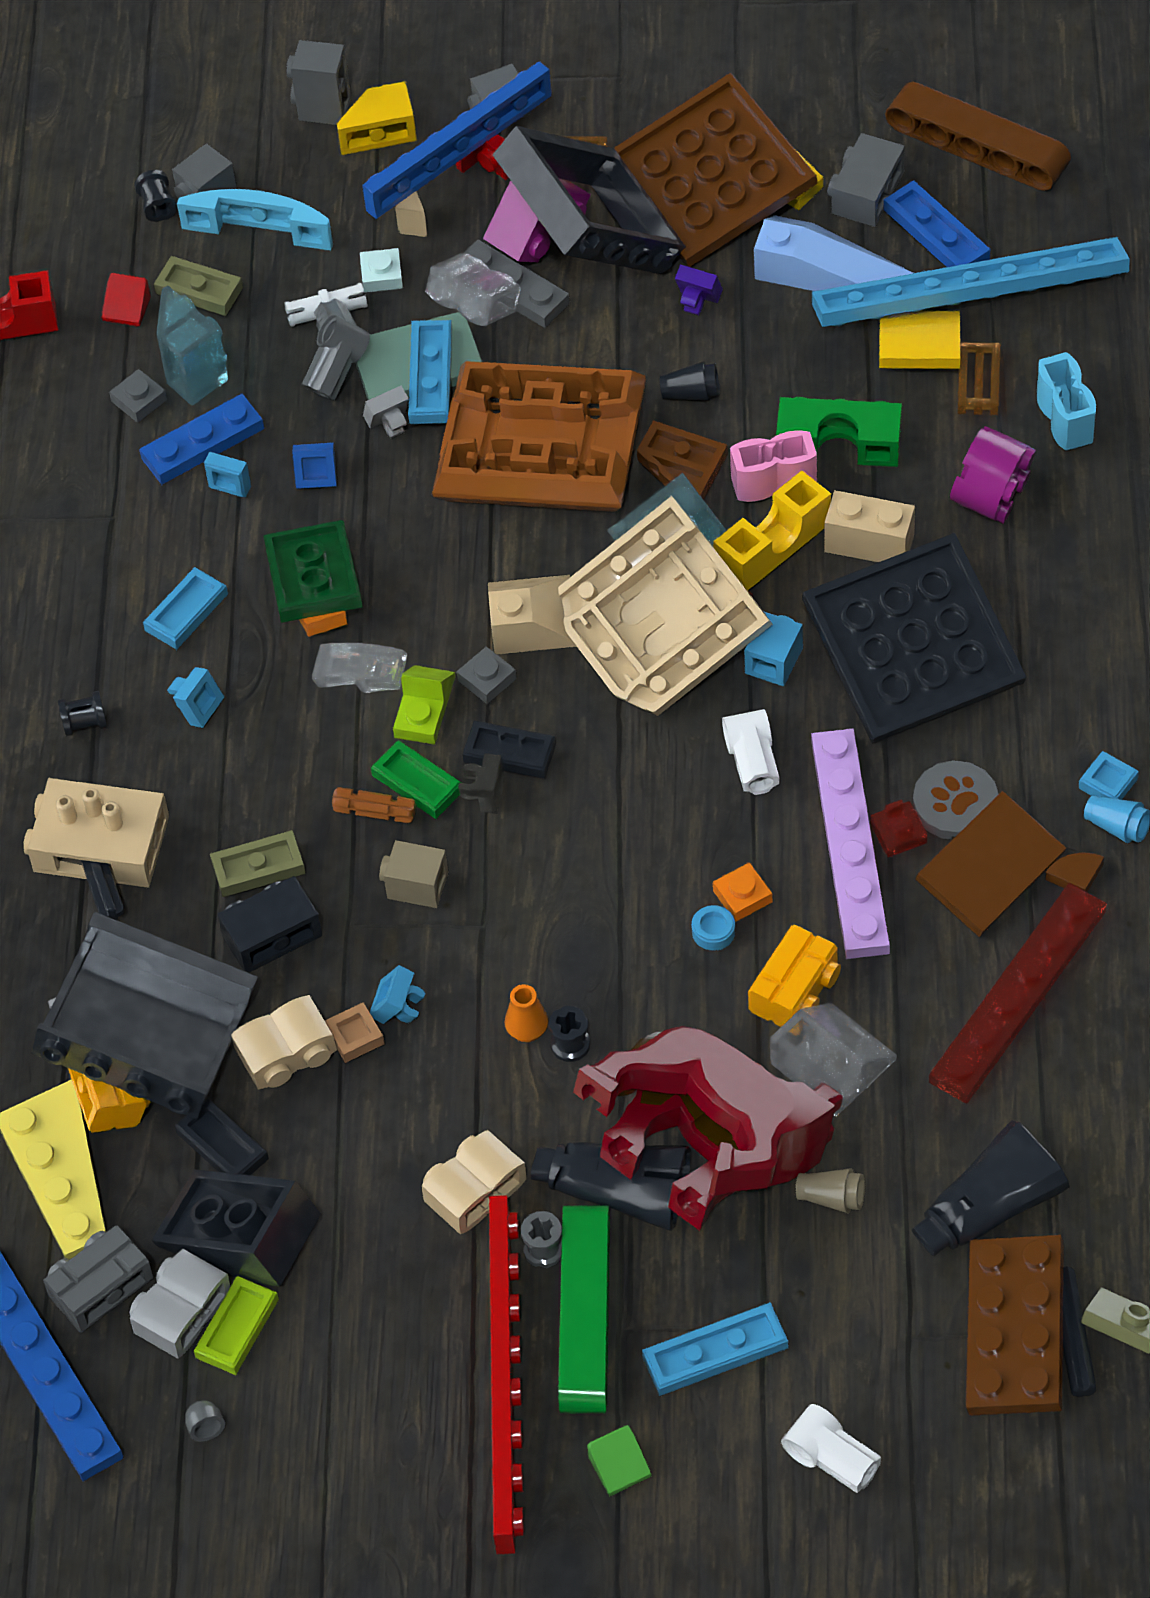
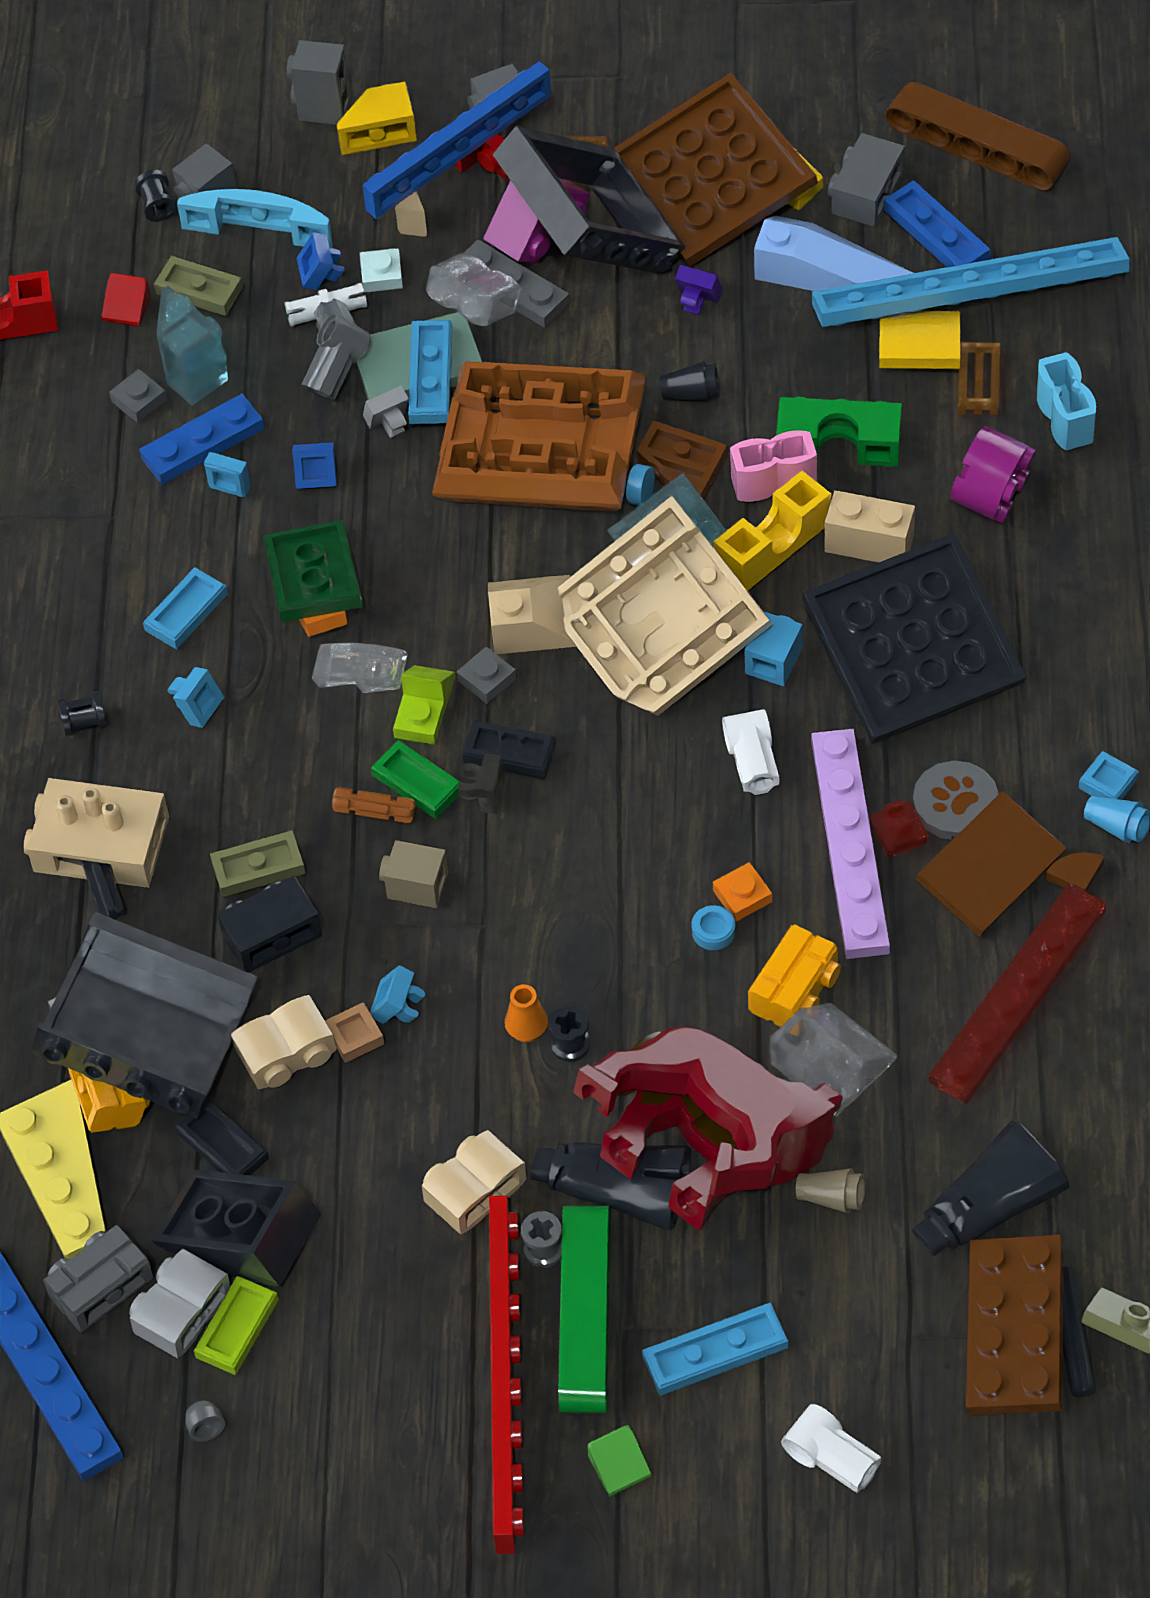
(318, 262): none -> blue tile
(640, 484): none -> dark azure tile

